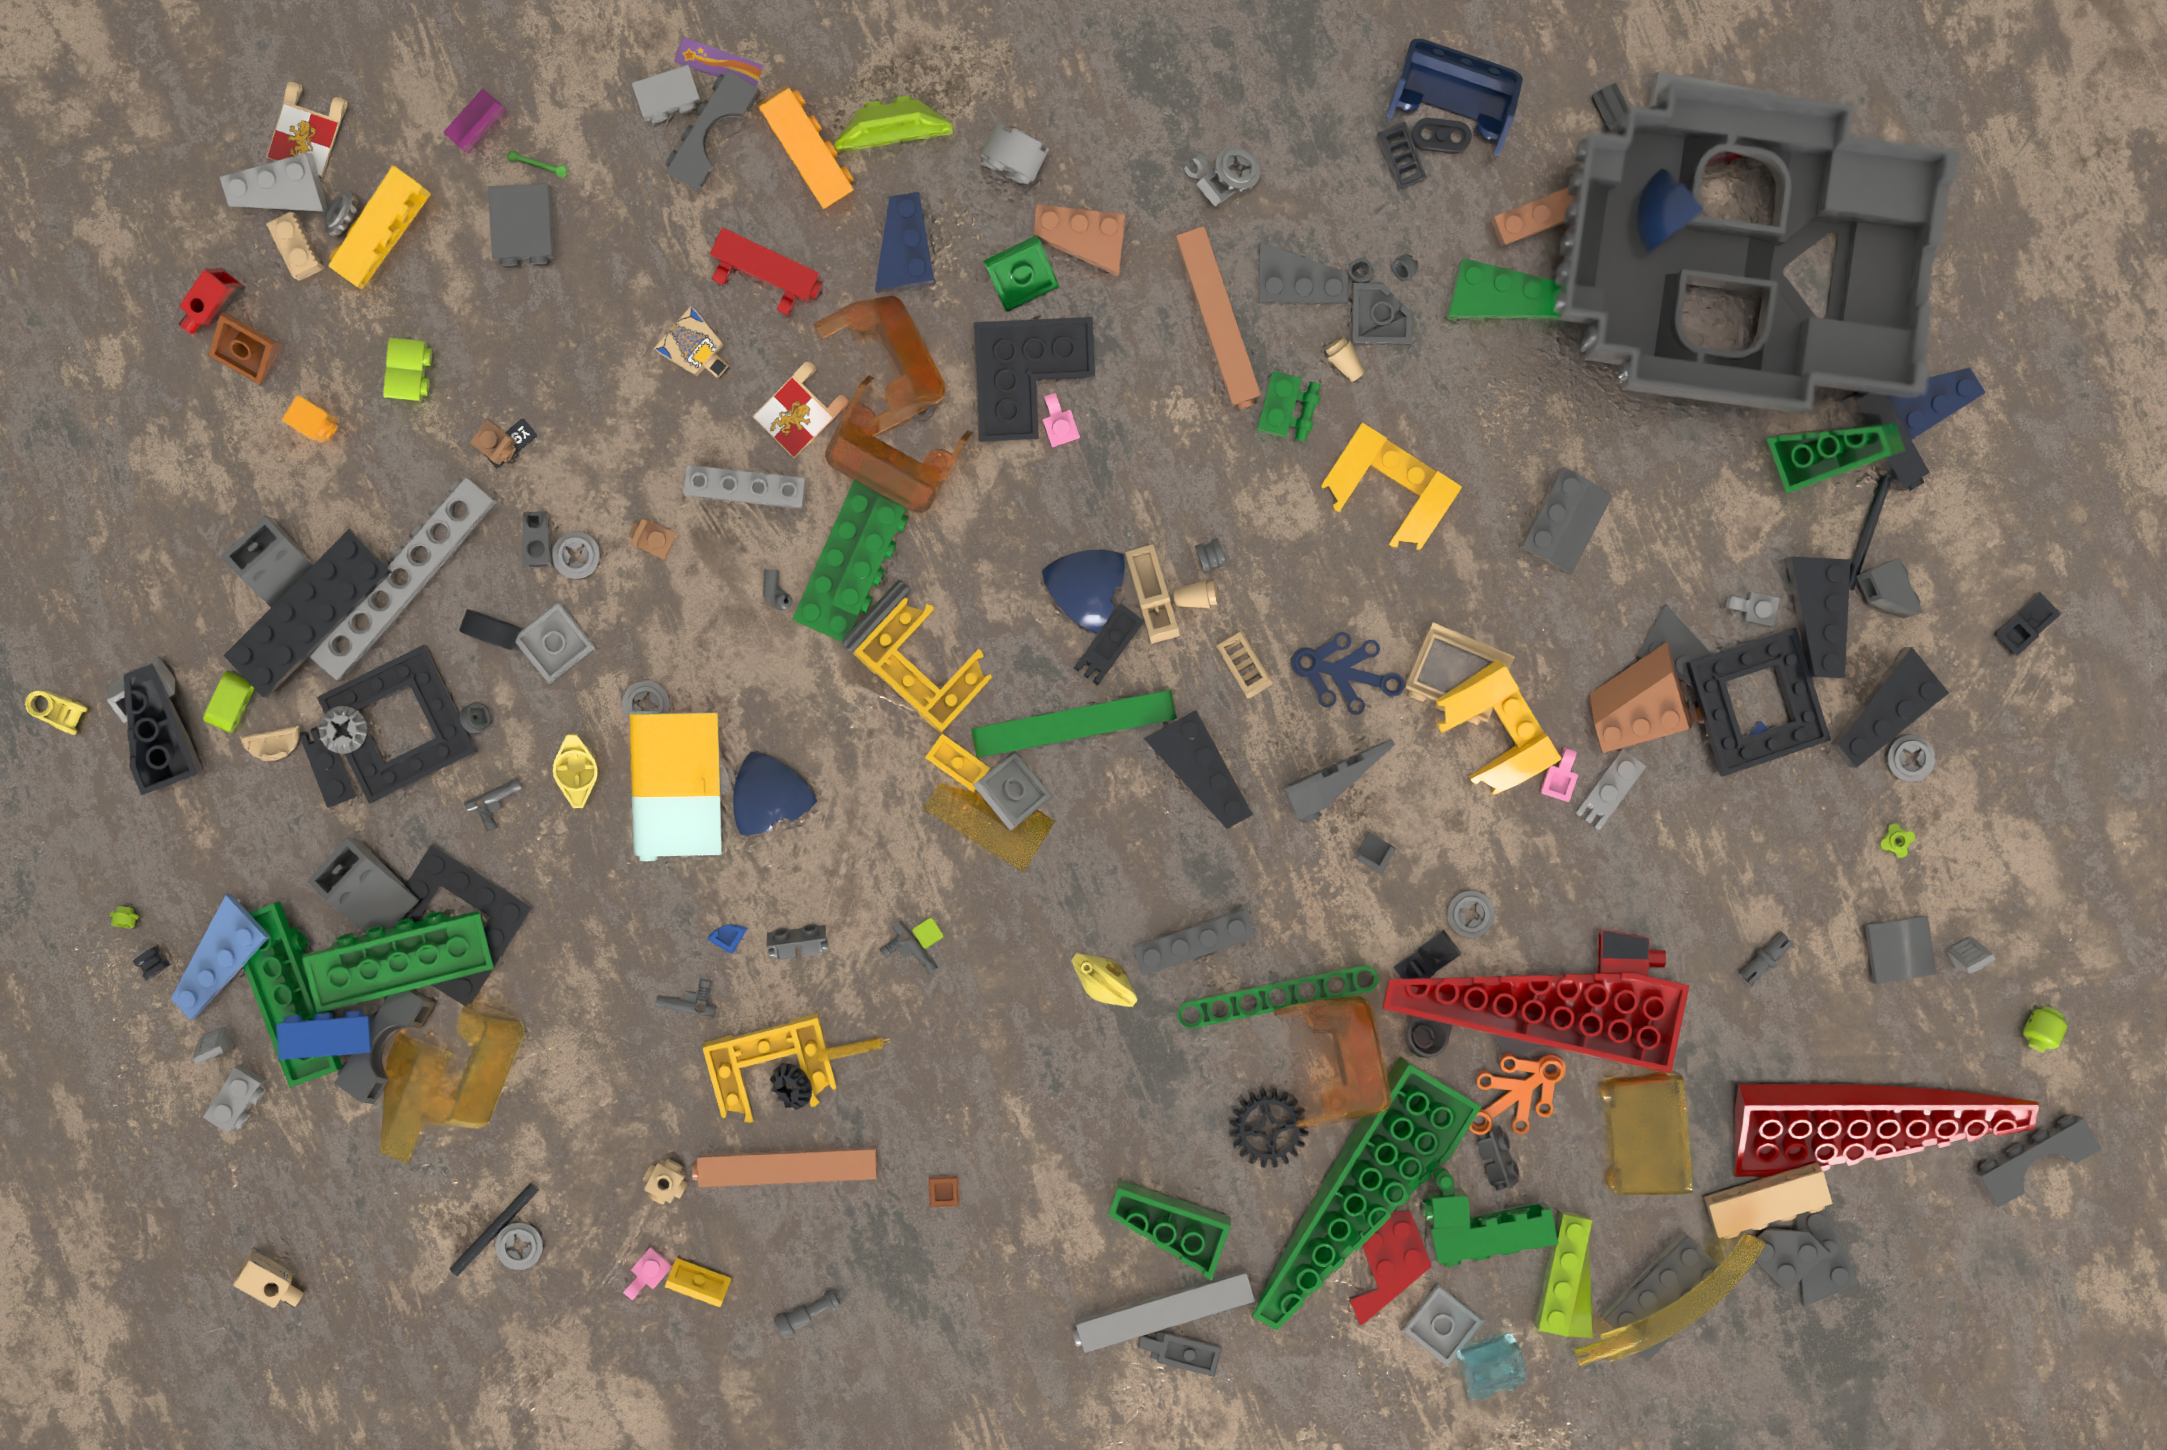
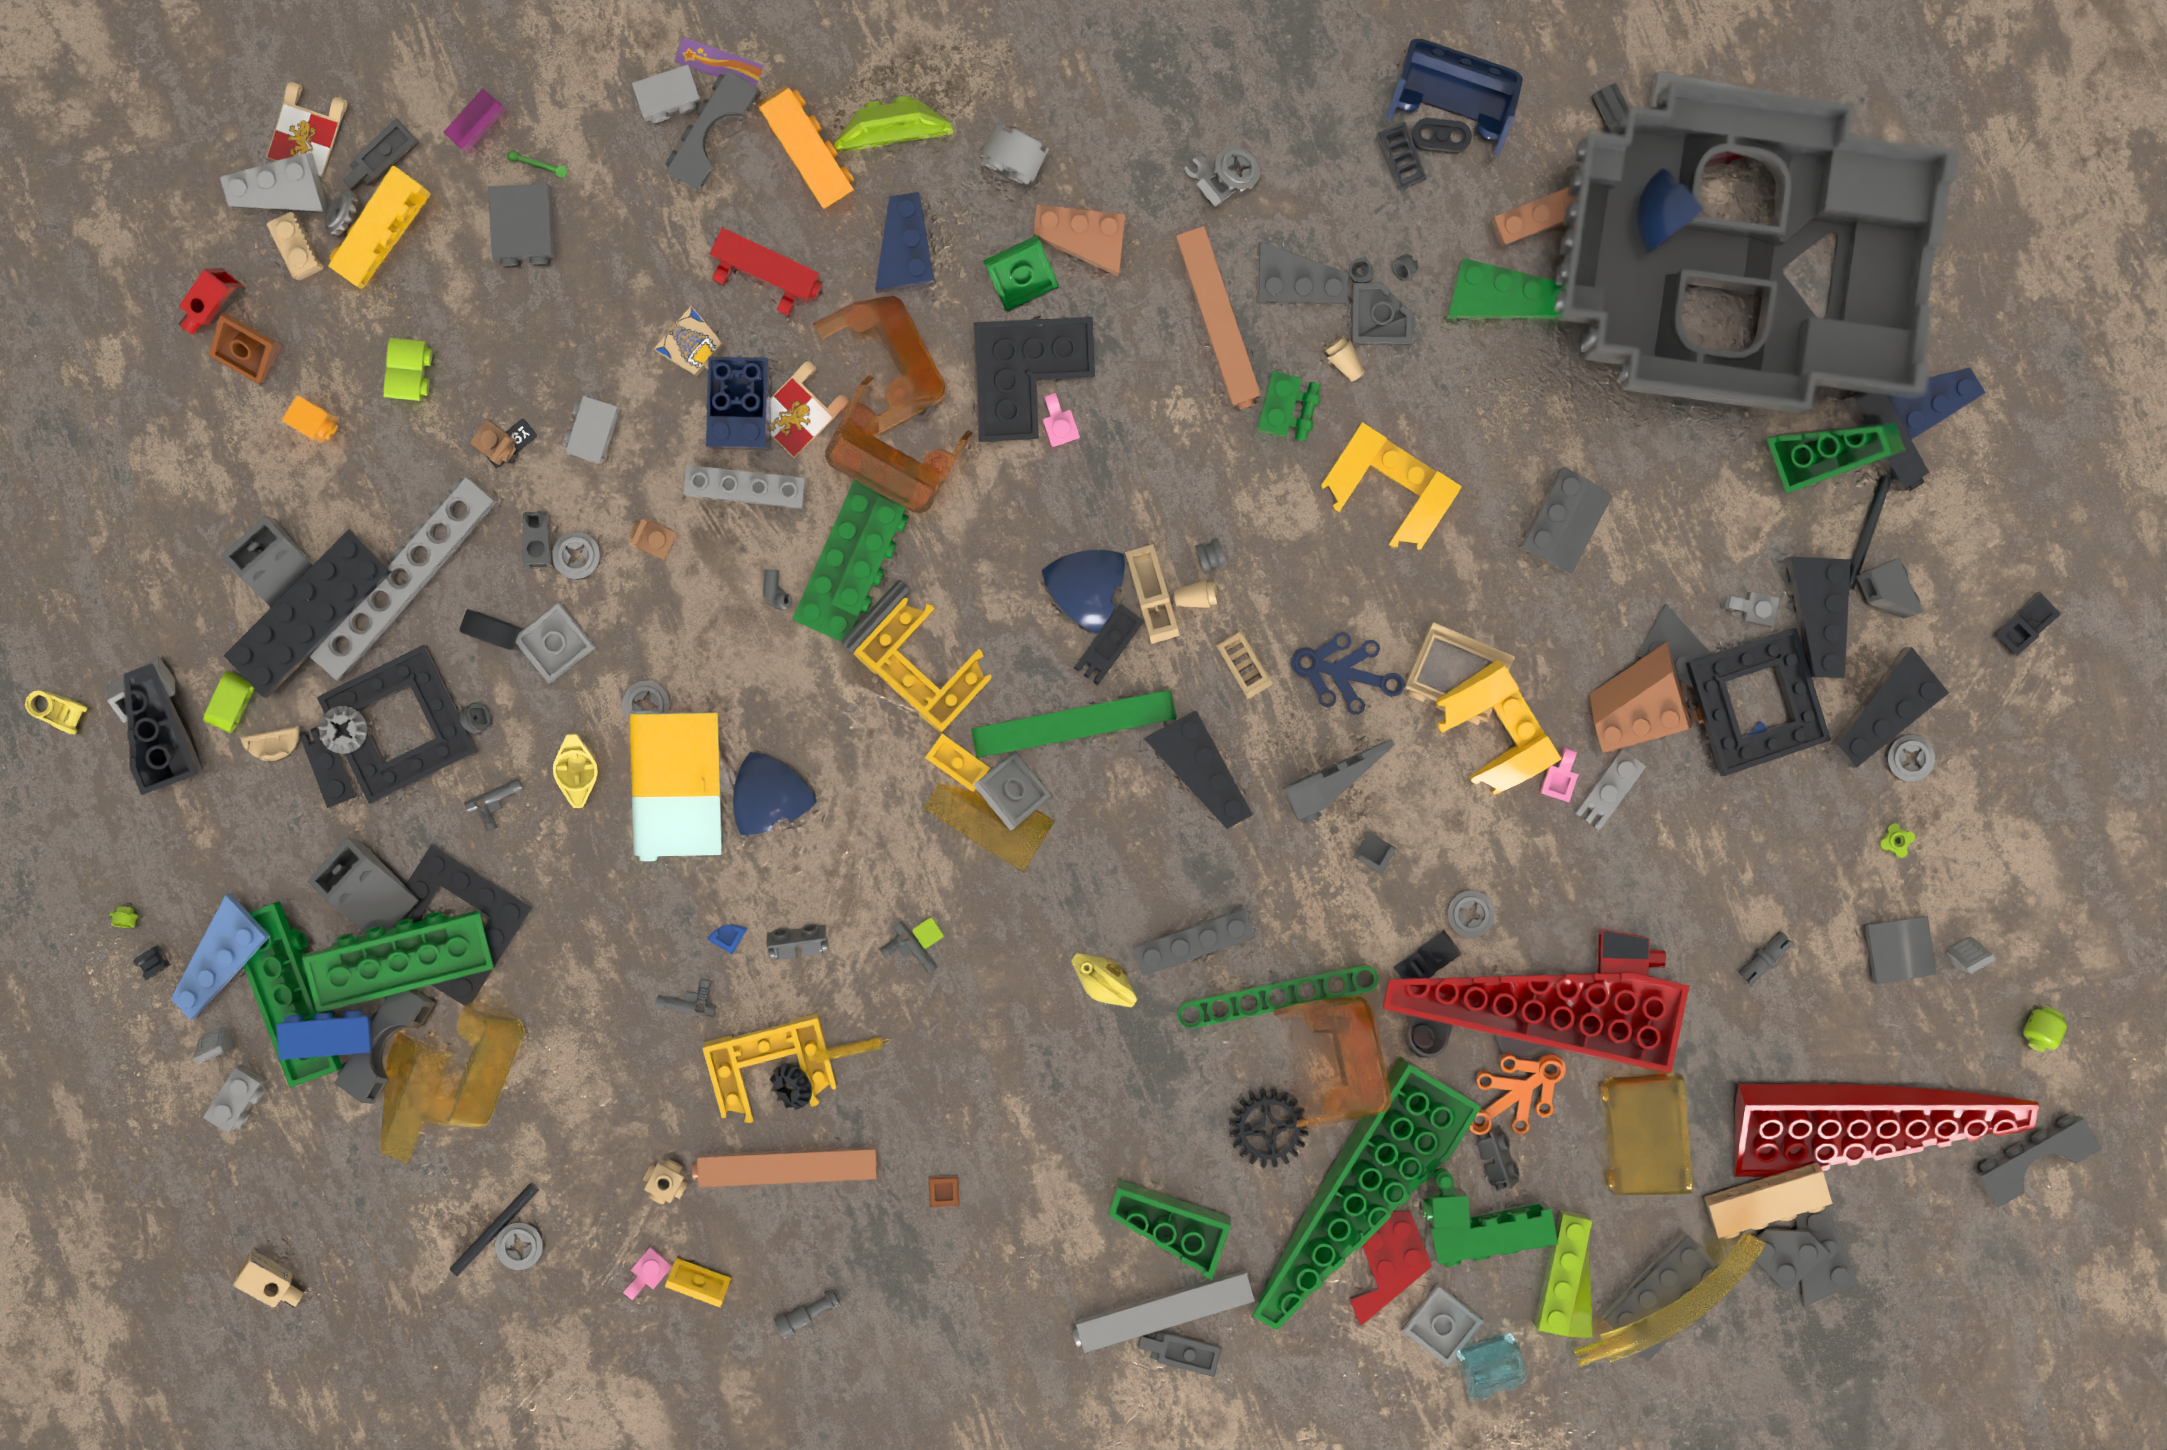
(380, 155): none -> dark grey hinge
(591, 429): none -> light grey brick
(738, 403): none -> dark blue slope

